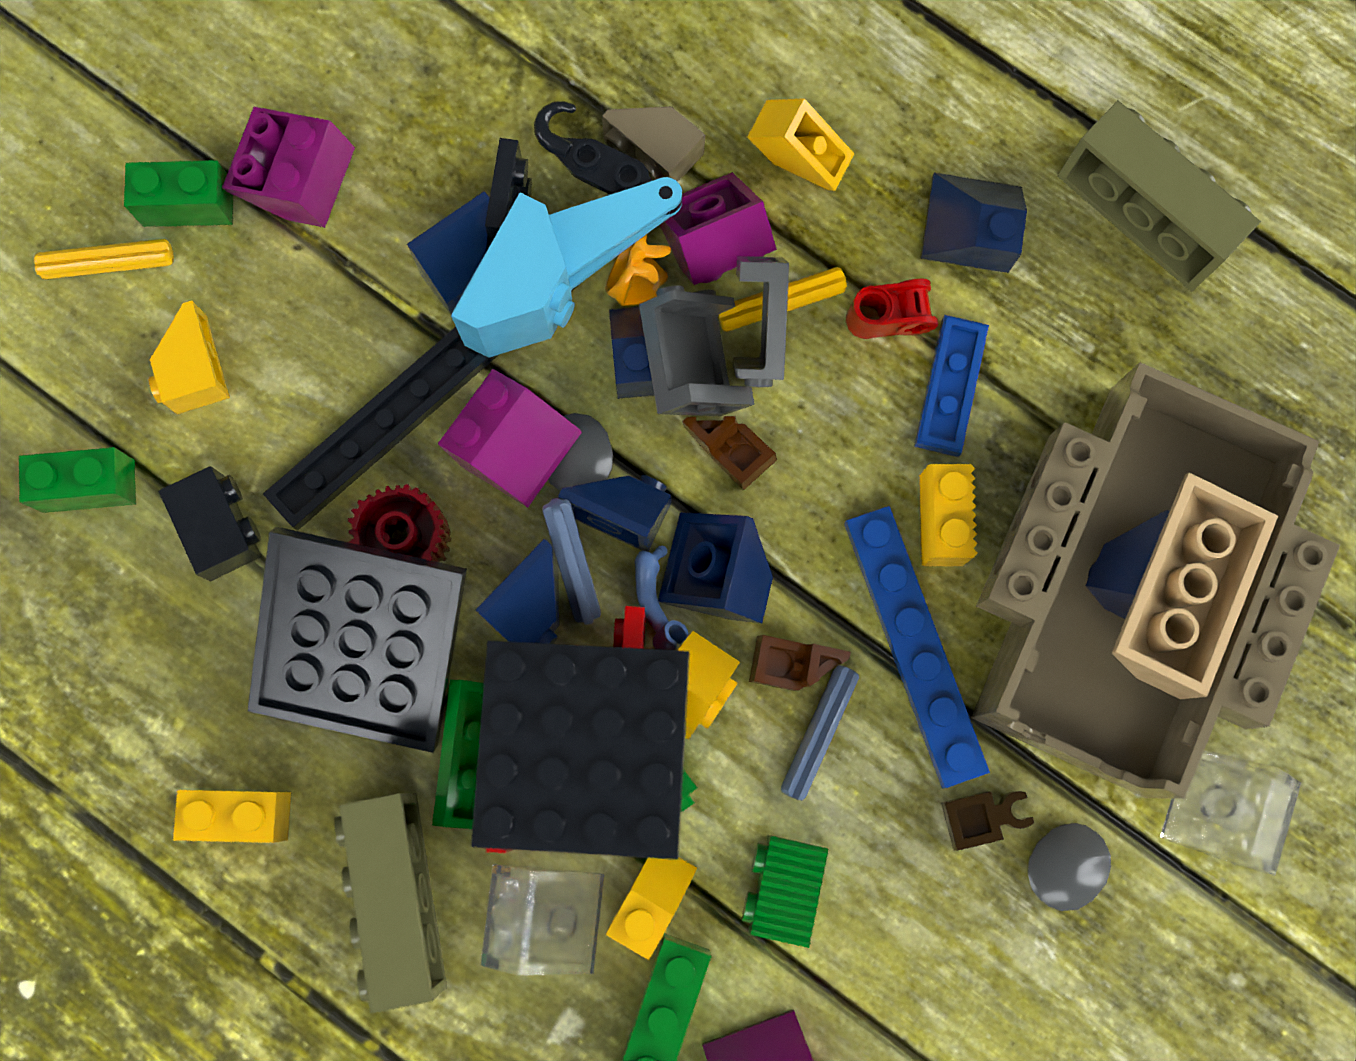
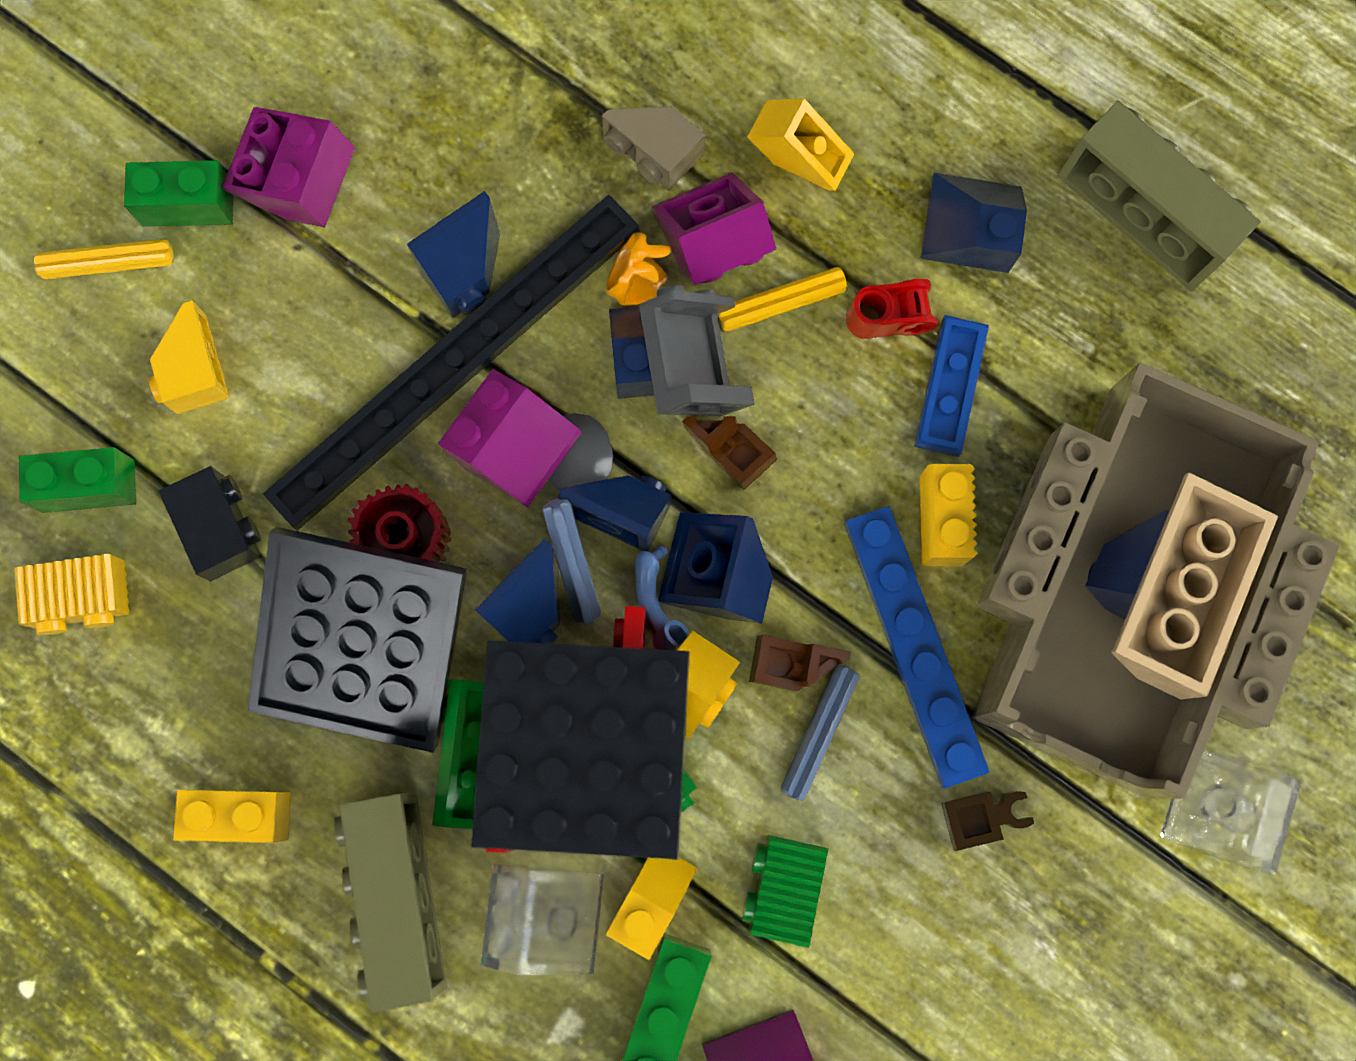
(71, 592): none -> yellow brick
(508, 181): black plate -> none
(540, 257): medium azure slope -> none
(771, 362): dark grey panel -> none
(1069, 867): dark grey hat -> none

